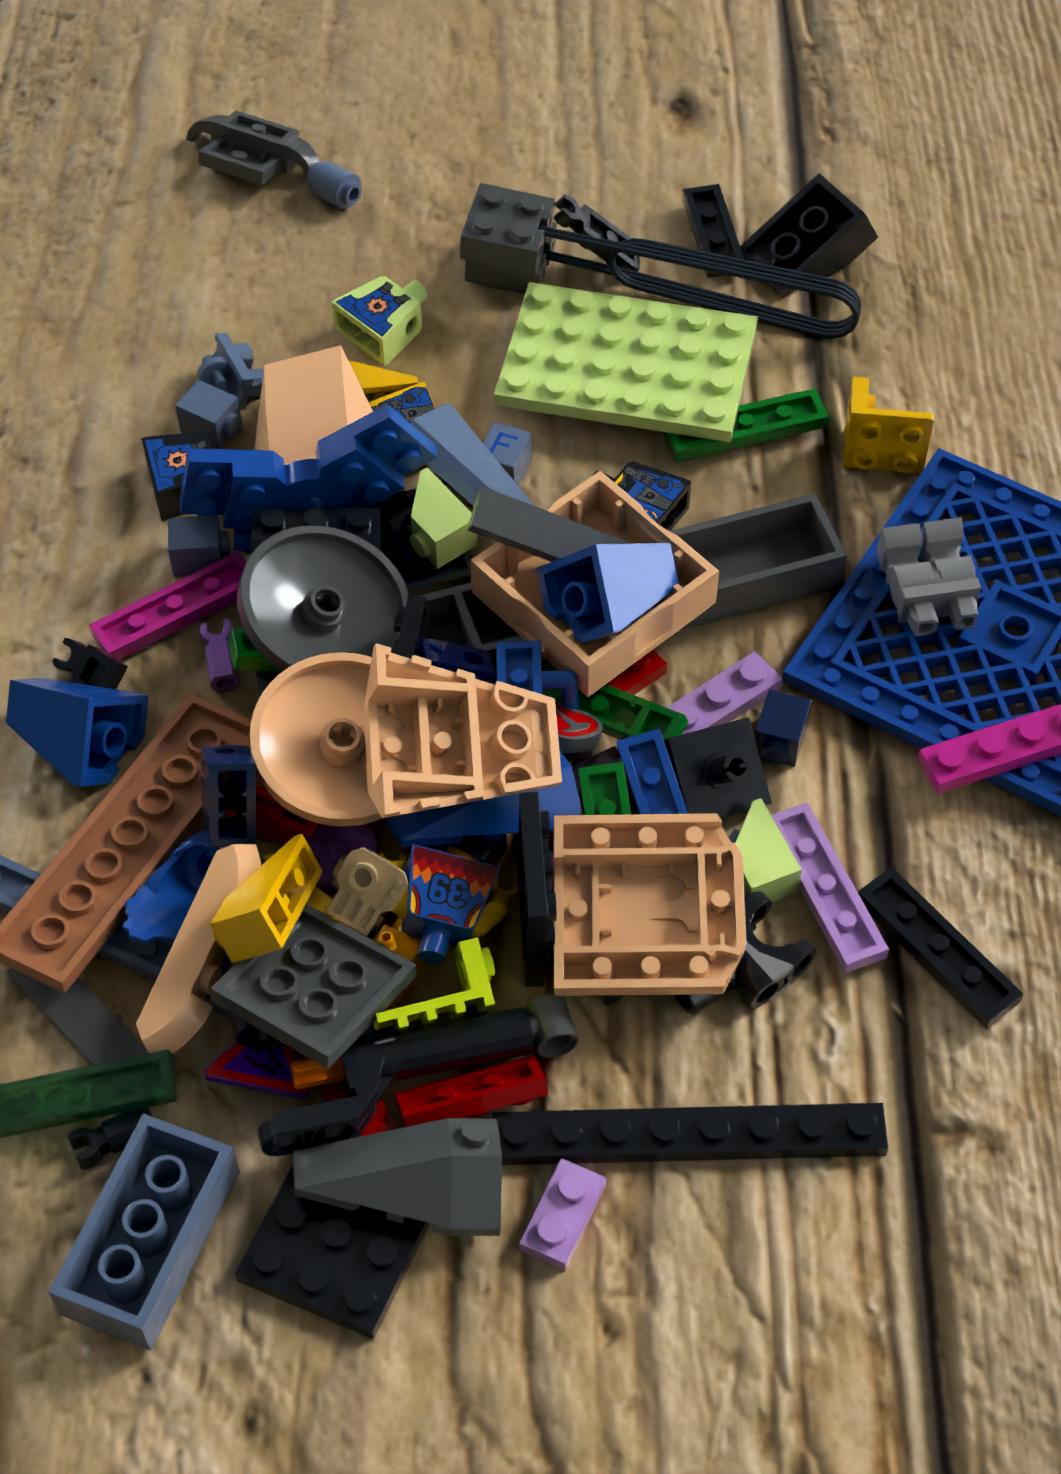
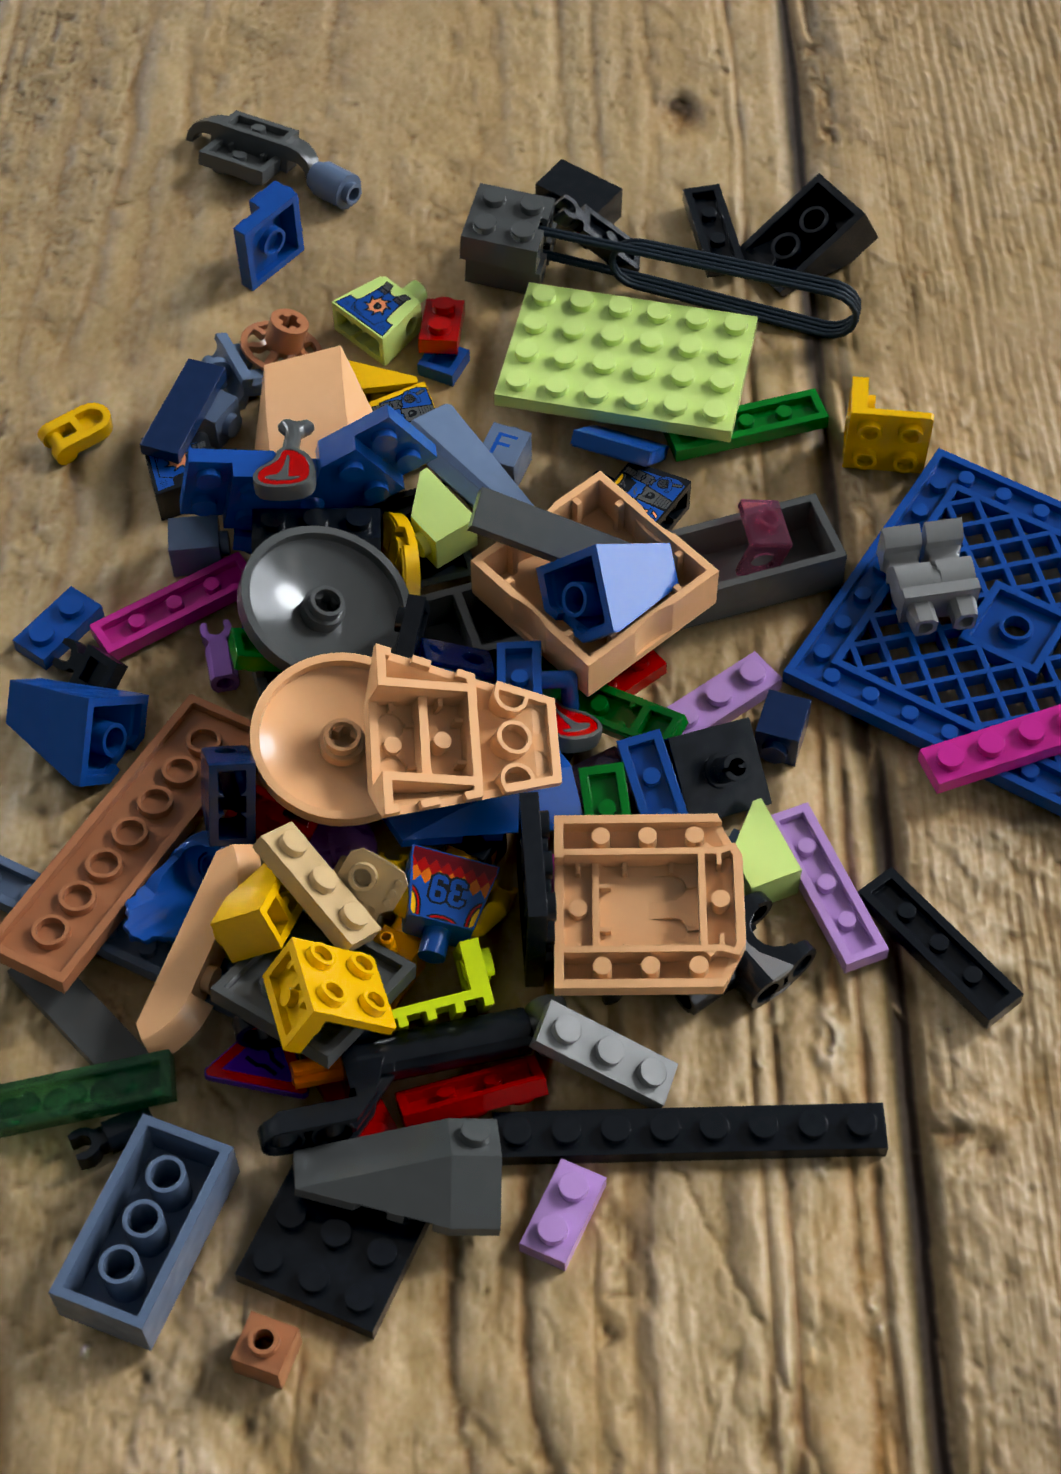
(64, 618): none -> blue plate
(89, 426): none -> yellow plate
(183, 411): none -> dark blue tile
(269, 235): none -> blue plate
(271, 1364): none -> nougat plate
(284, 337): none -> nougat wheel
(291, 471): none -> dark grey piece
(316, 887): none -> tan plate
(324, 984): none -> yellow bracket
(401, 549): none -> yellow tile
(441, 326): none -> red plate
(444, 367): none -> blue tile
(583, 188): none -> black brick
(603, 1055): none -> light grey plate
(619, 445): none -> blue tile
(765, 533): none -> clear pink bracket

